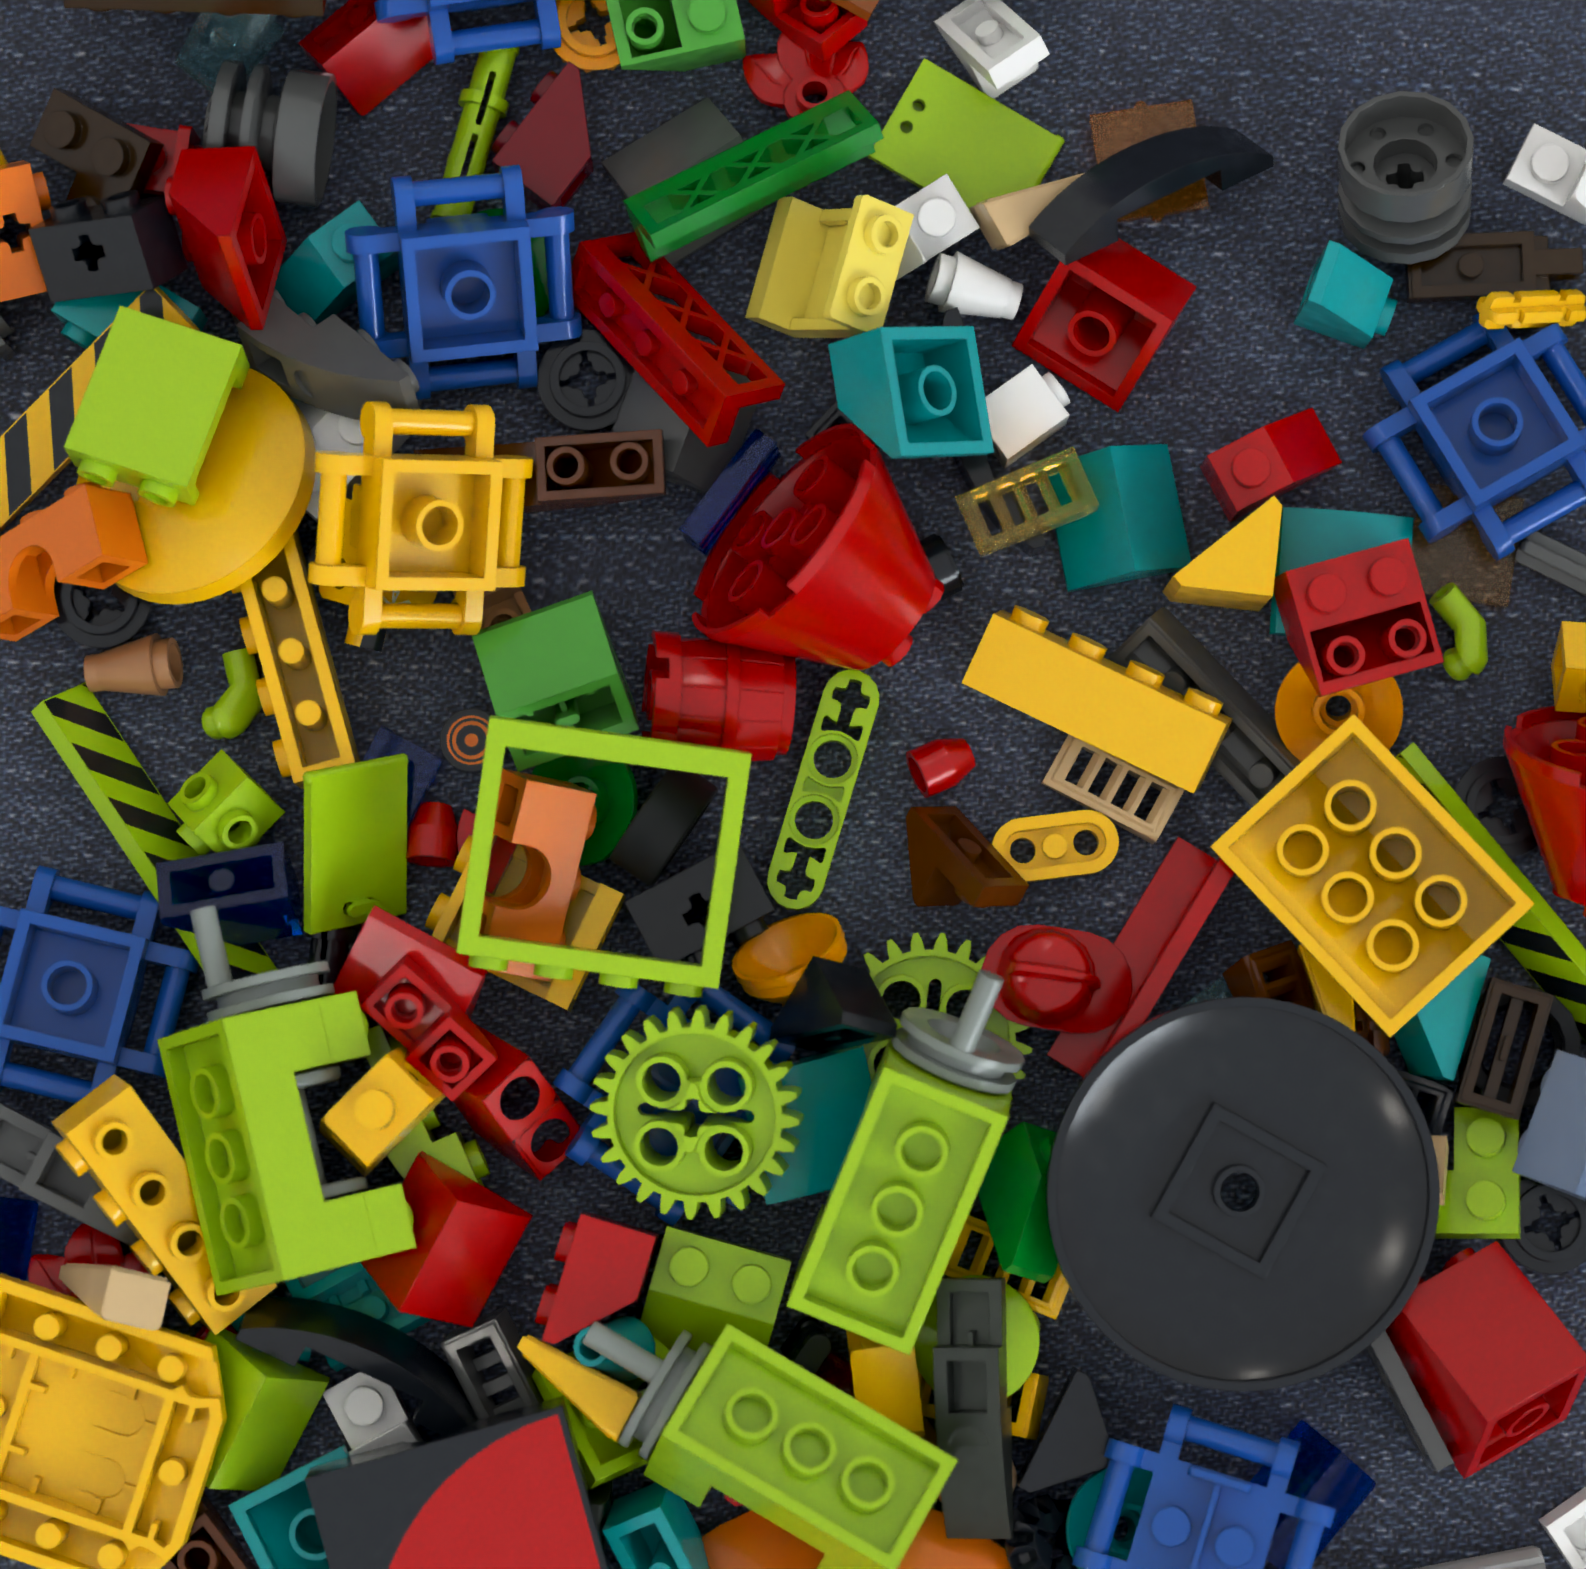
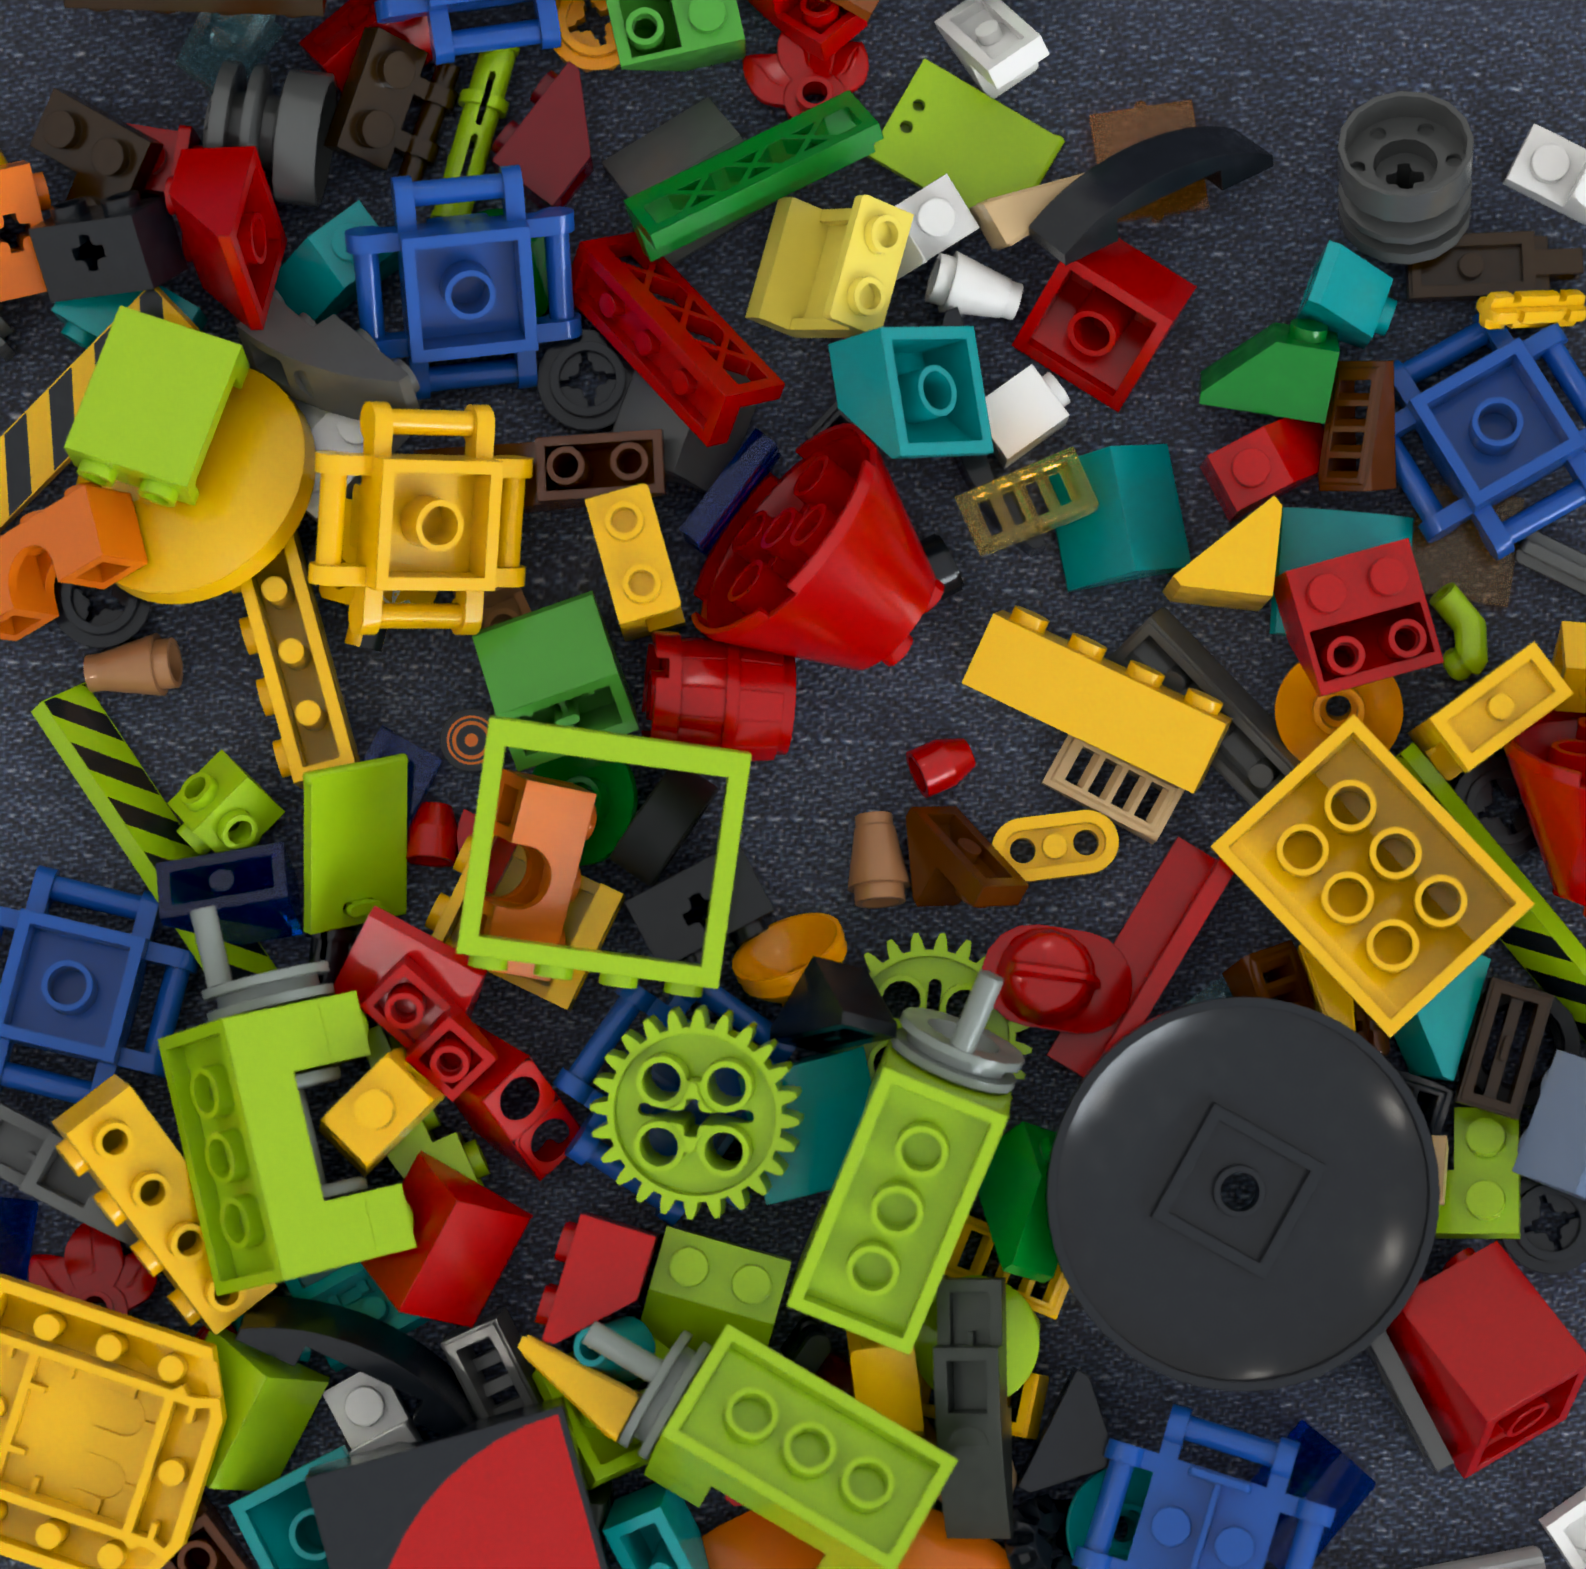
(119, 1293): tan slope -> none
(239, 702): lime arm -> none
(377, 102): none -> dark brown plate
(635, 561): none -> yellow panel
(816, 788): lime beam -> none
(877, 862): none -> medium nougat cone
(1277, 372): none -> green slope
(1339, 444): none -> reddish brown slope
(1491, 712): none -> yellow panel

